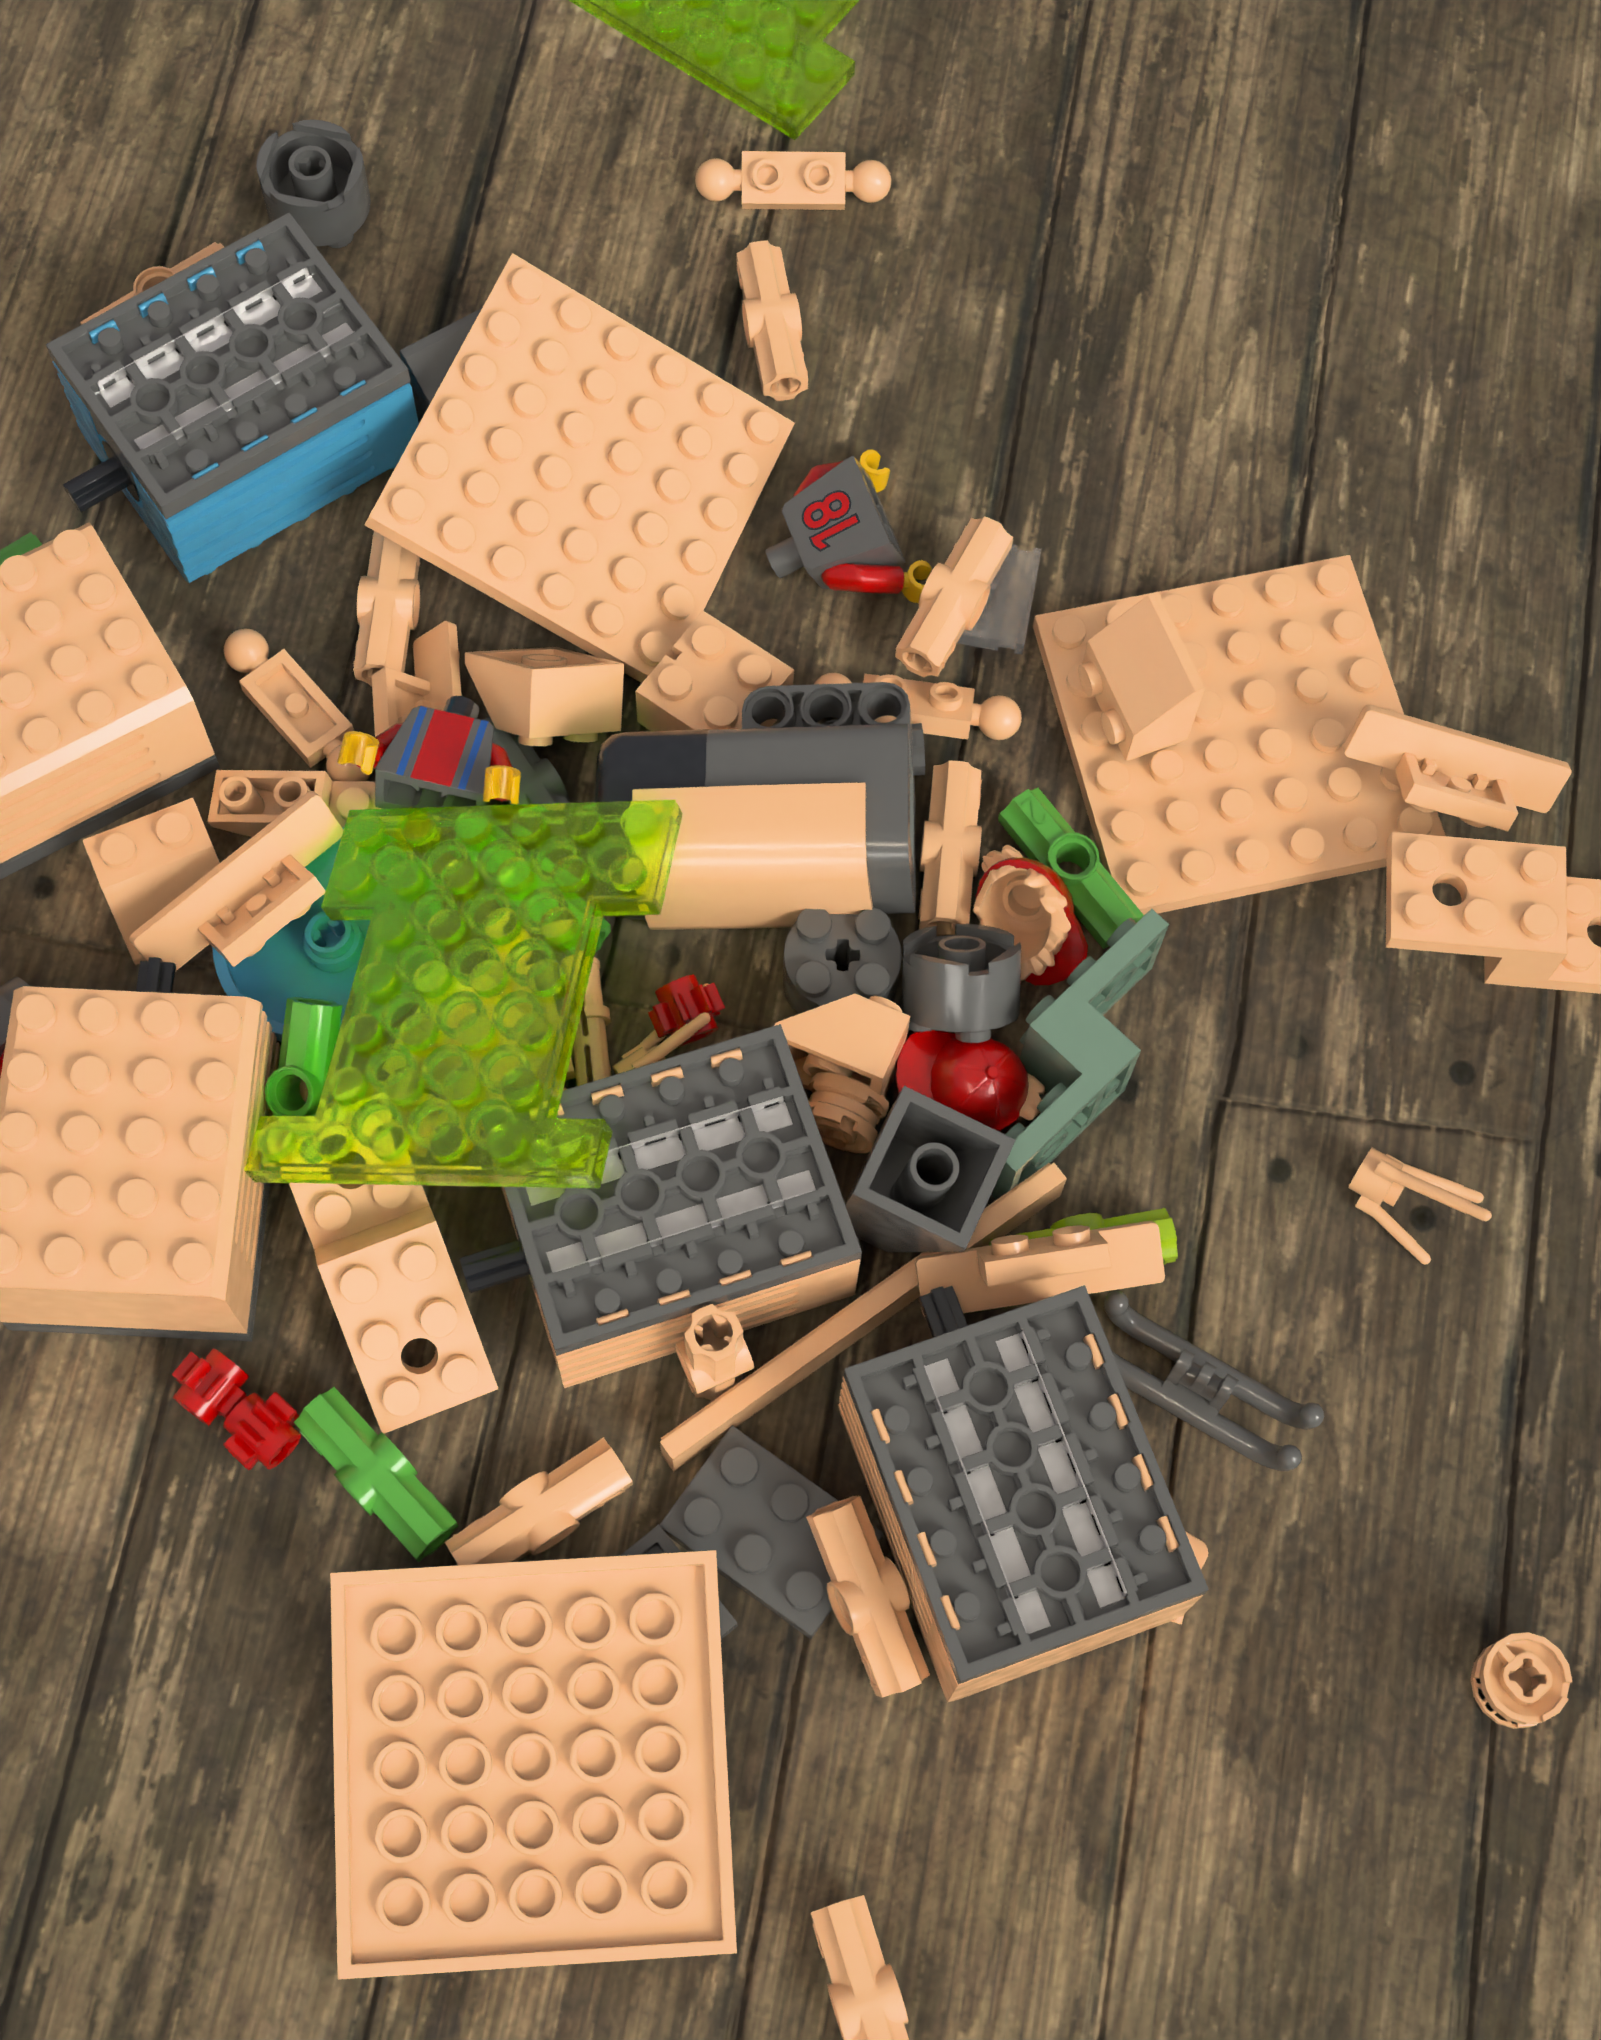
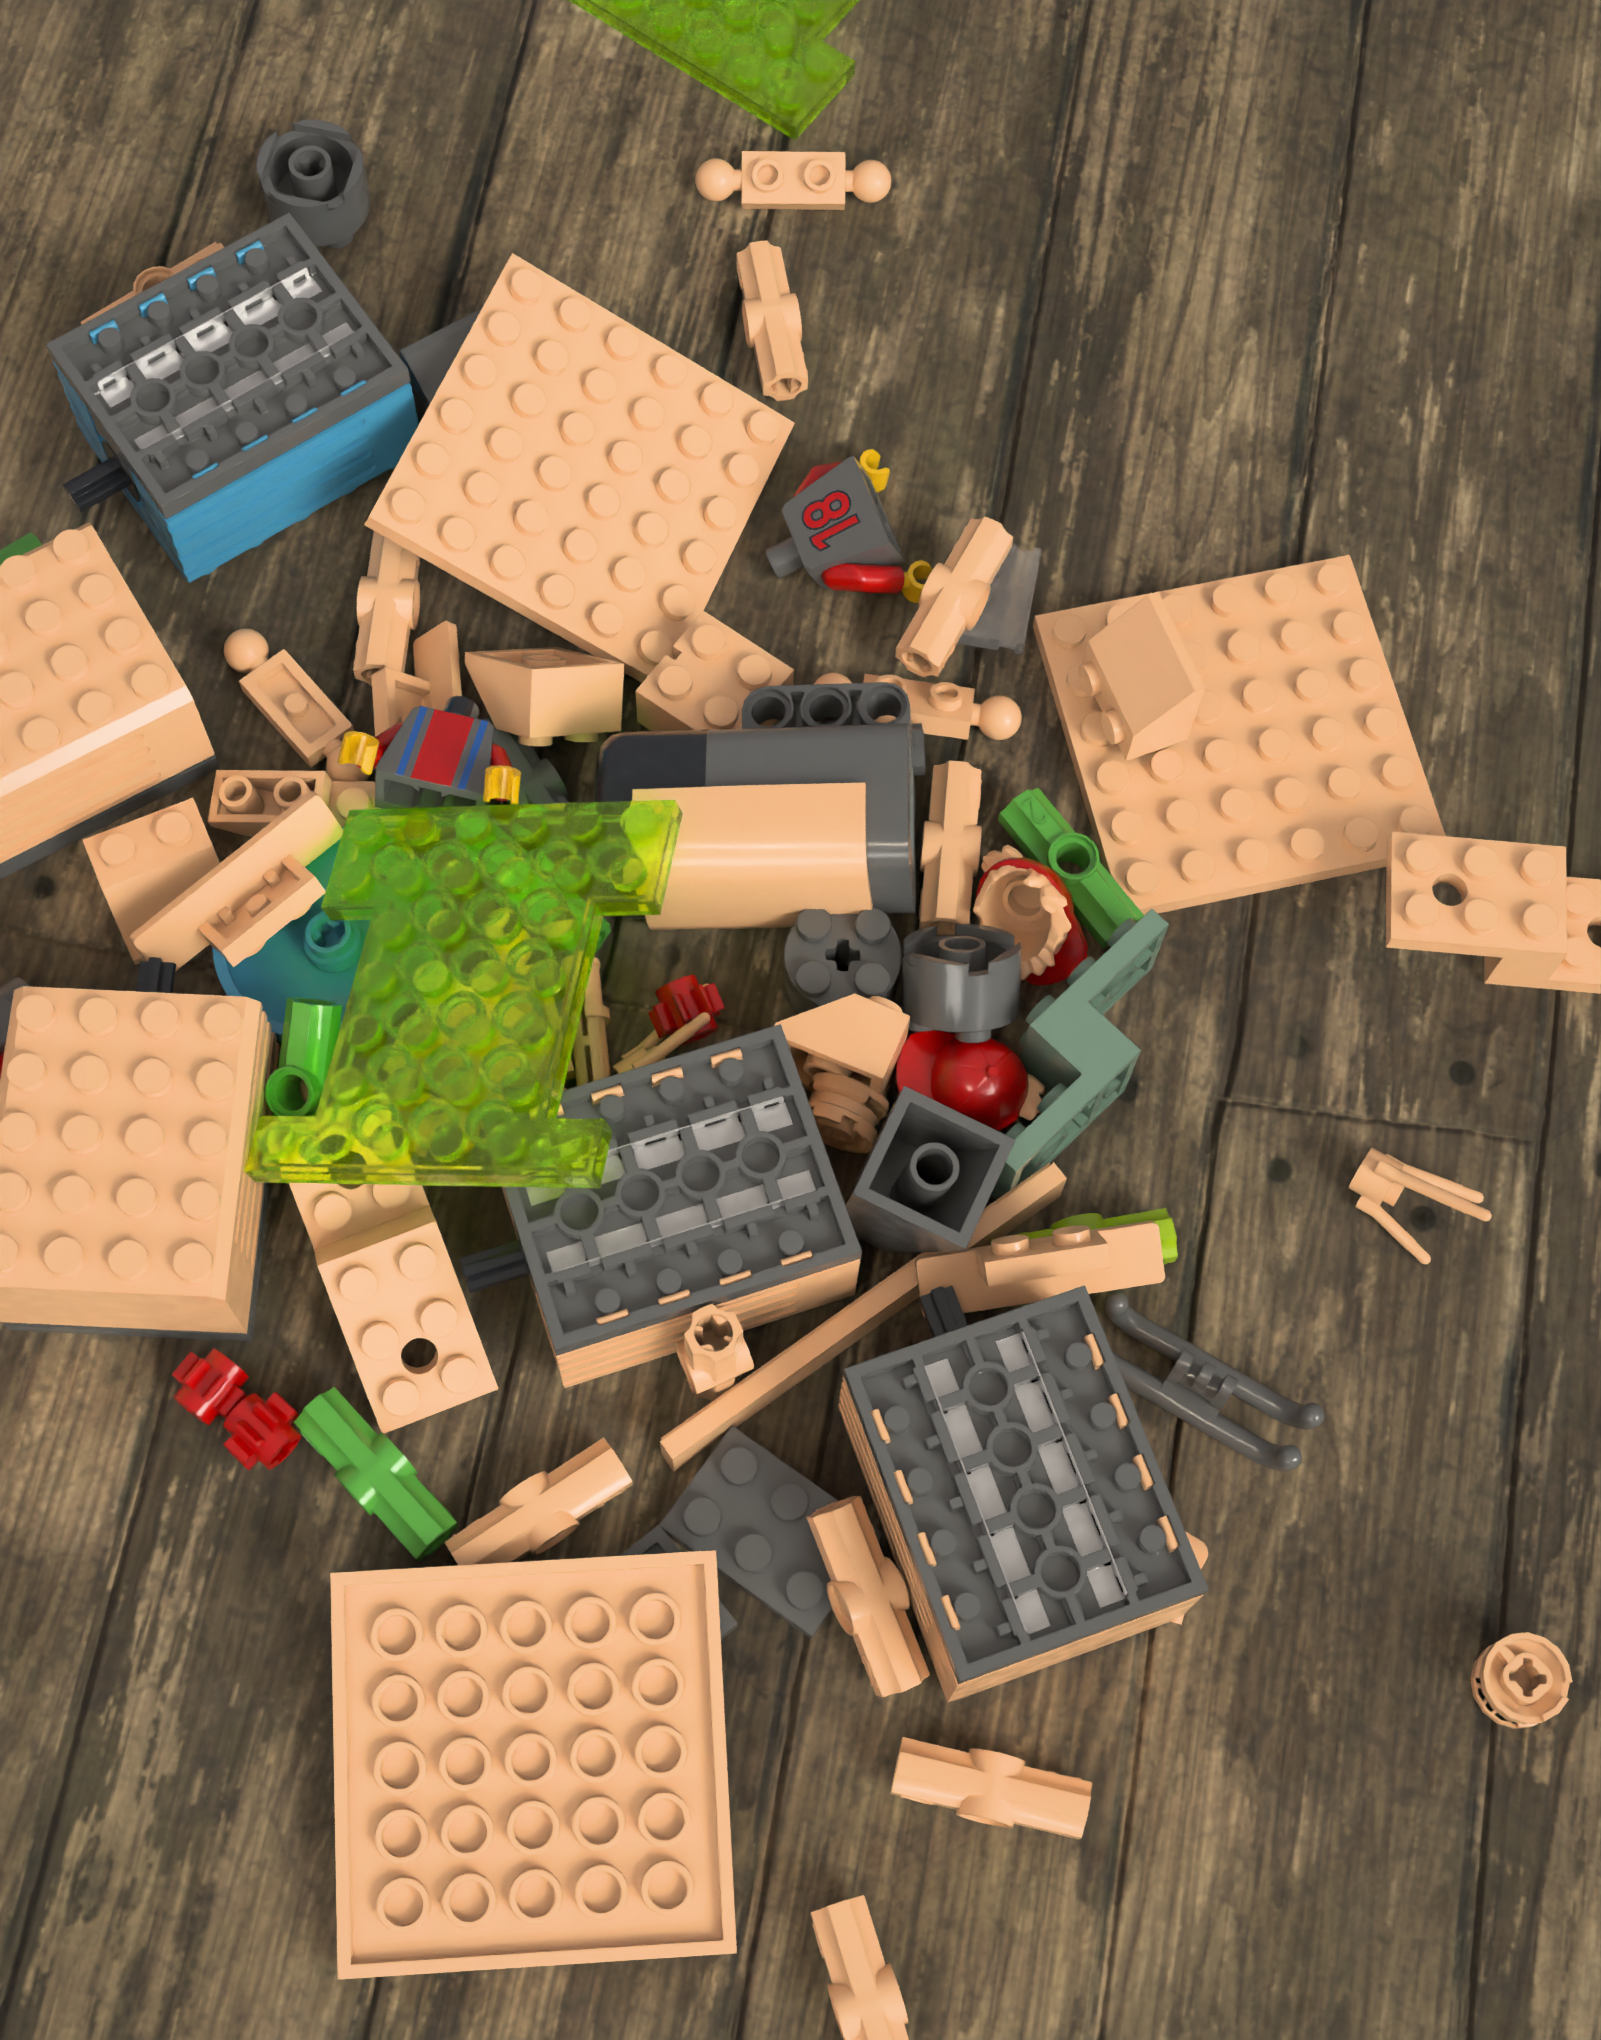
(991, 1788): none -> light nougat piece
(1455, 769): light nougat bracket -> none

